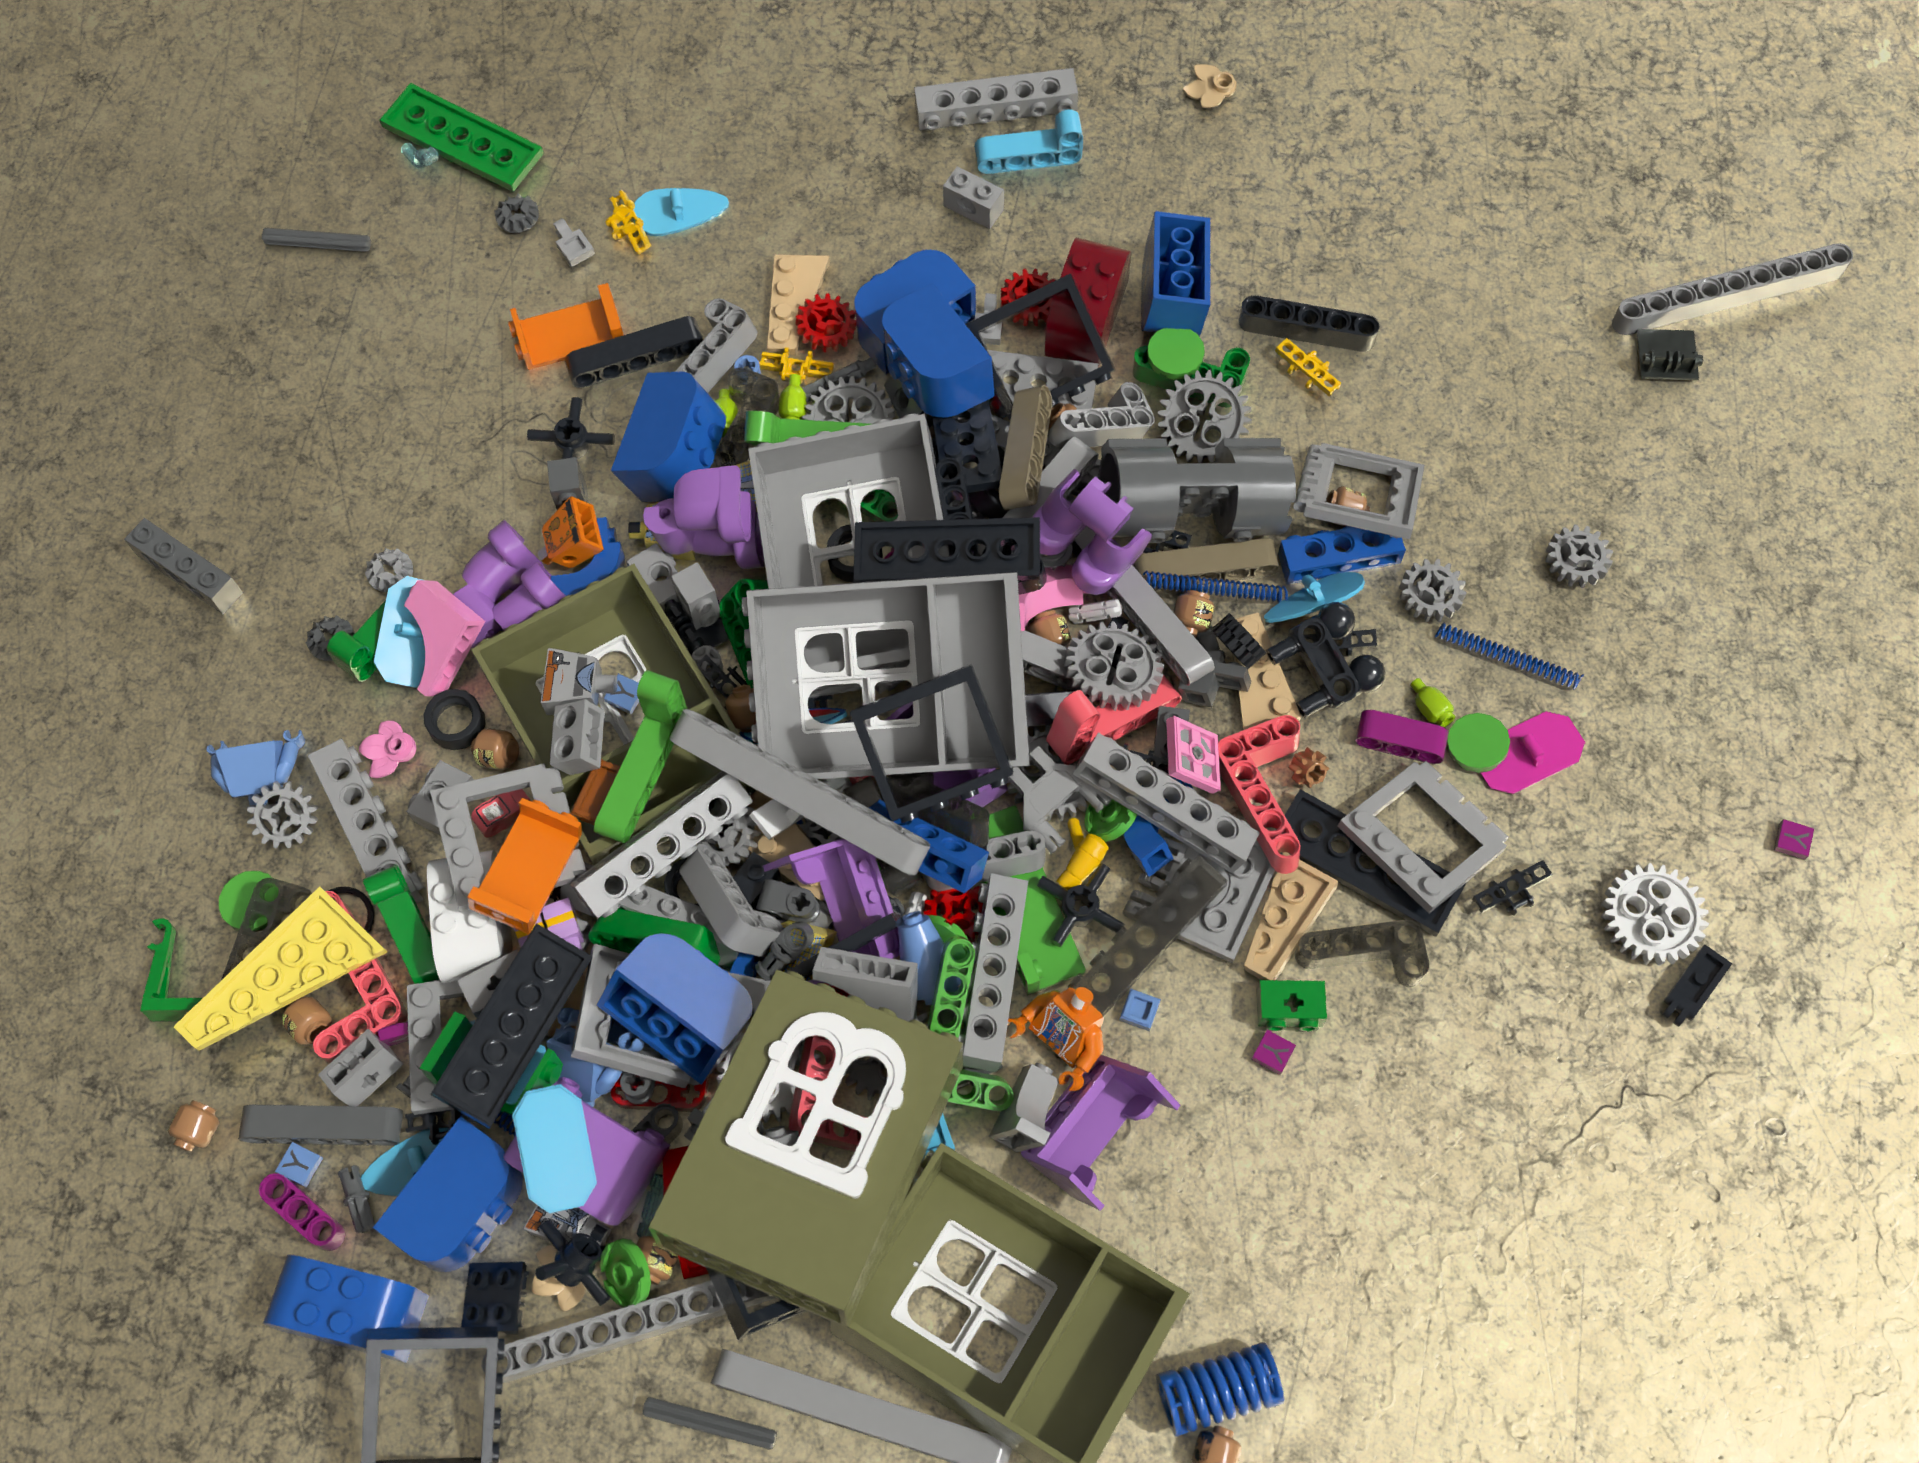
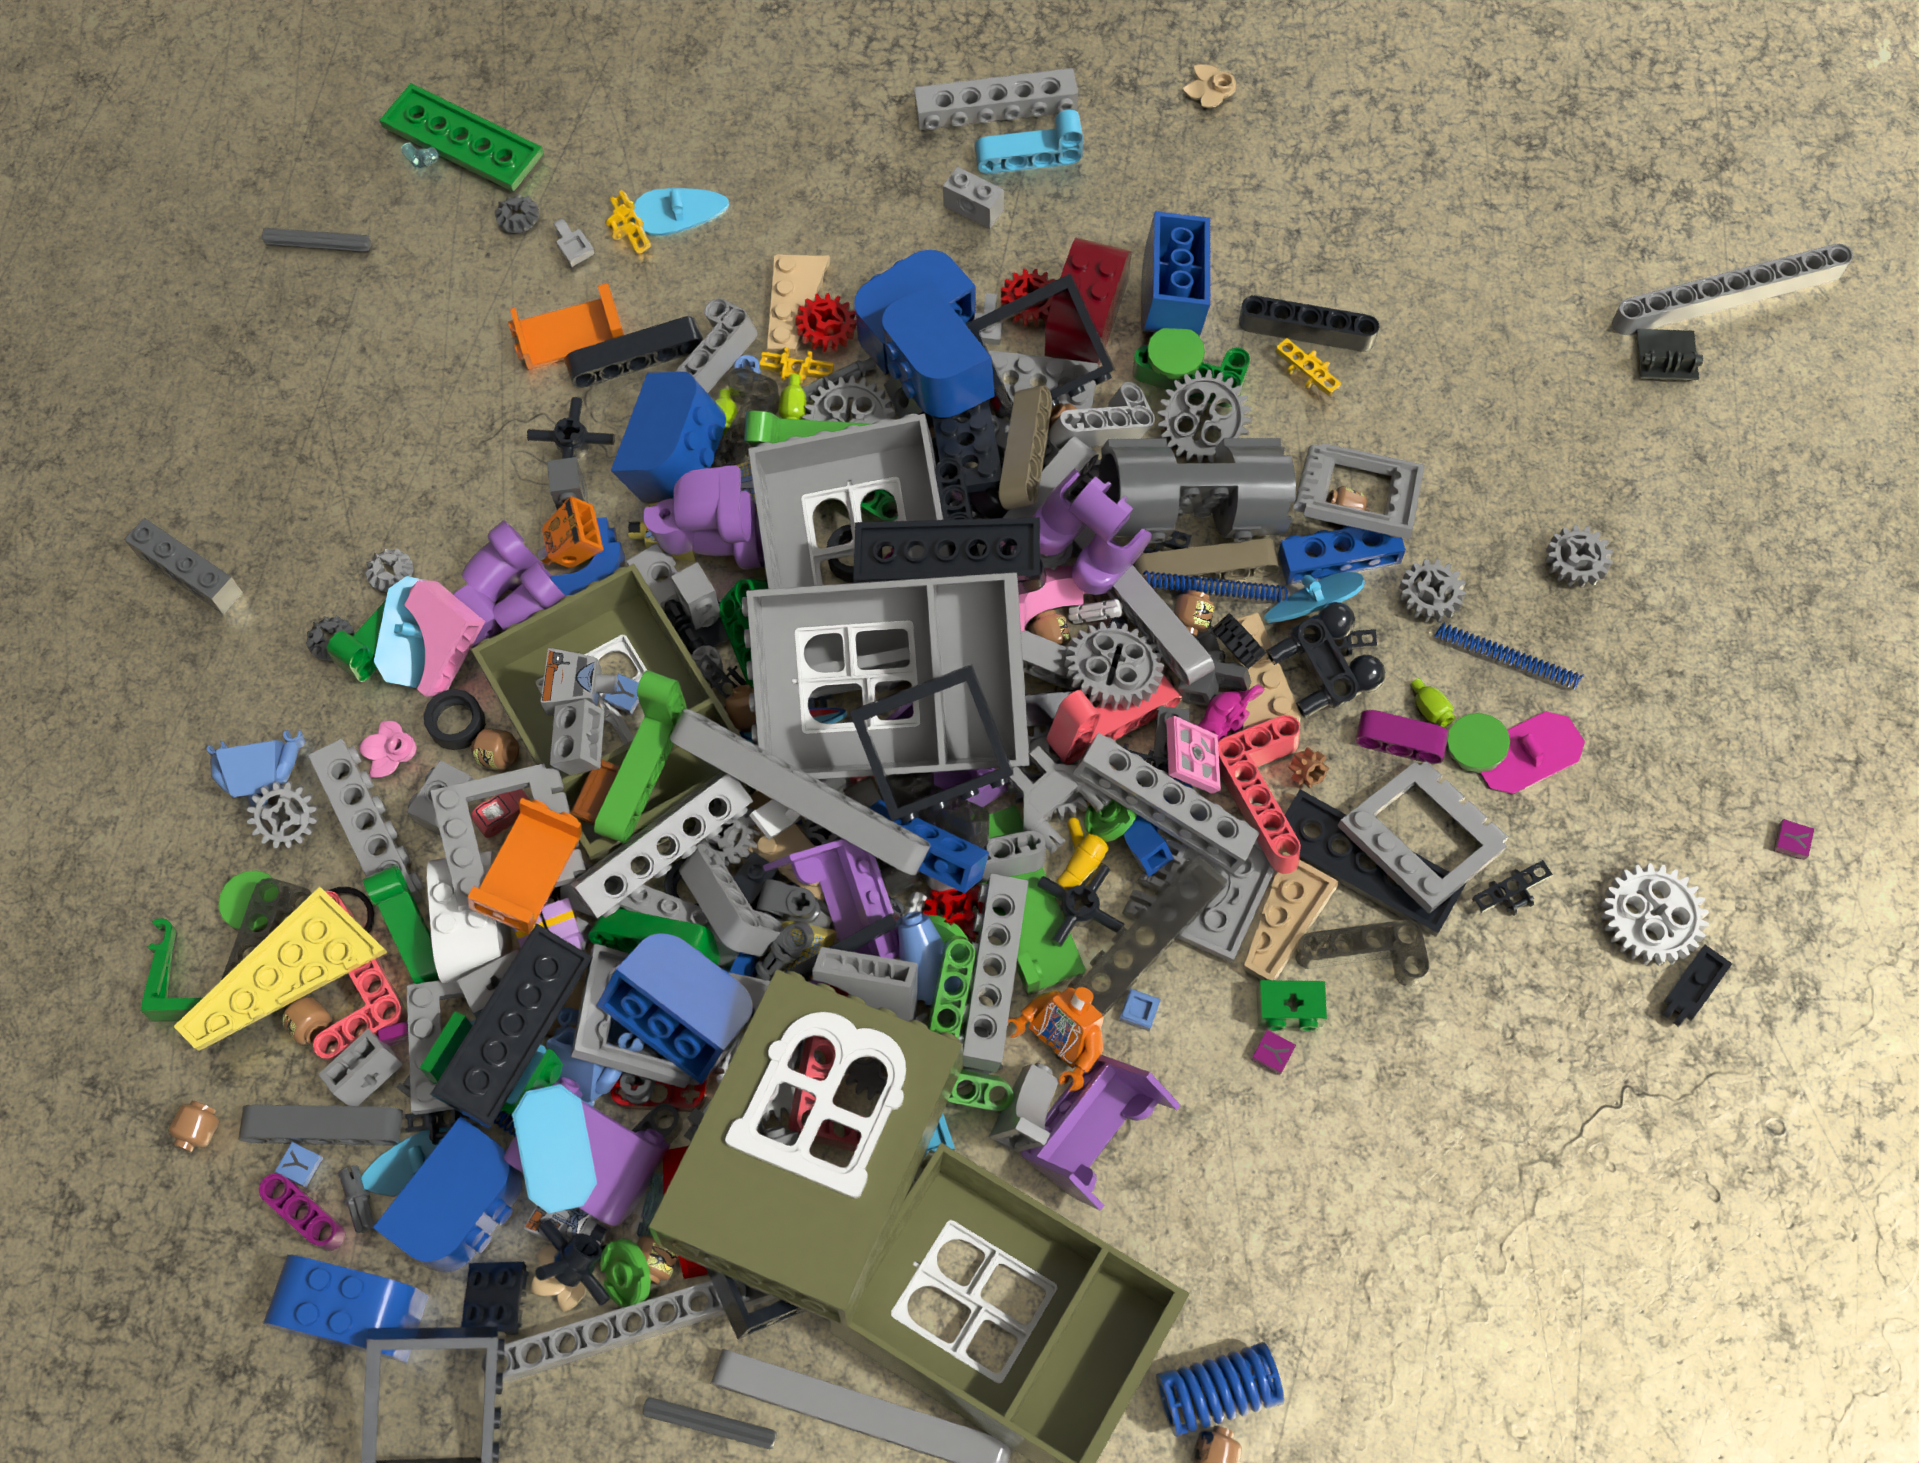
(1228, 711): none -> dark pink animal

